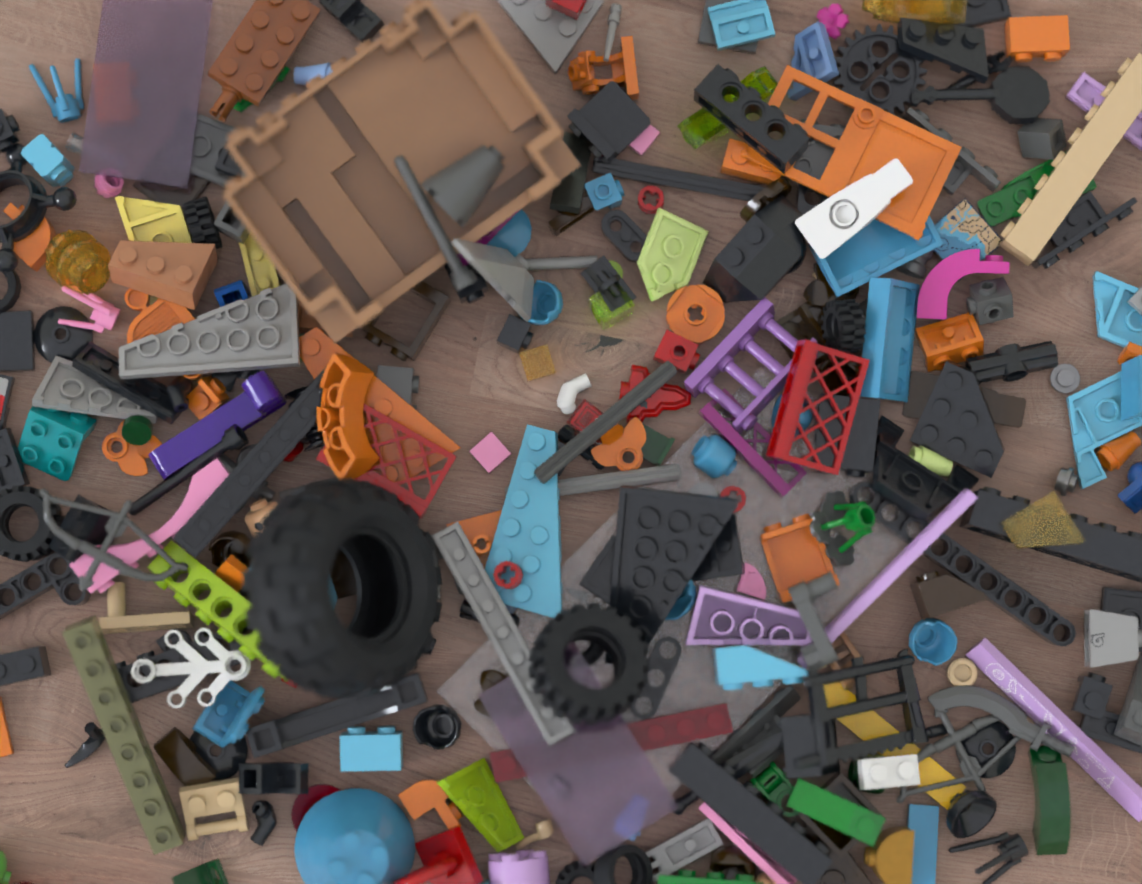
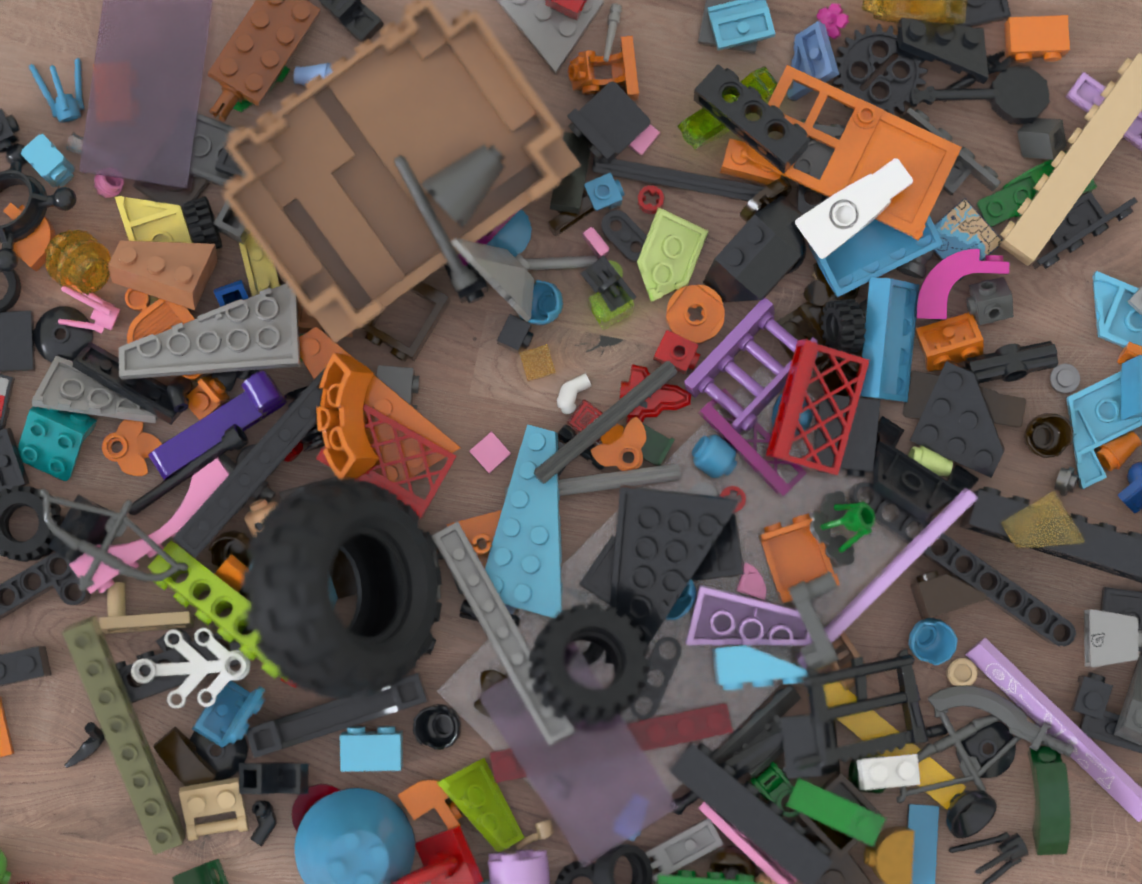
(137, 430): dark green tile -> none
(501, 569): red bush -> none
(595, 242): none -> bright pink tile
(1048, 435): none -> dark brown hair

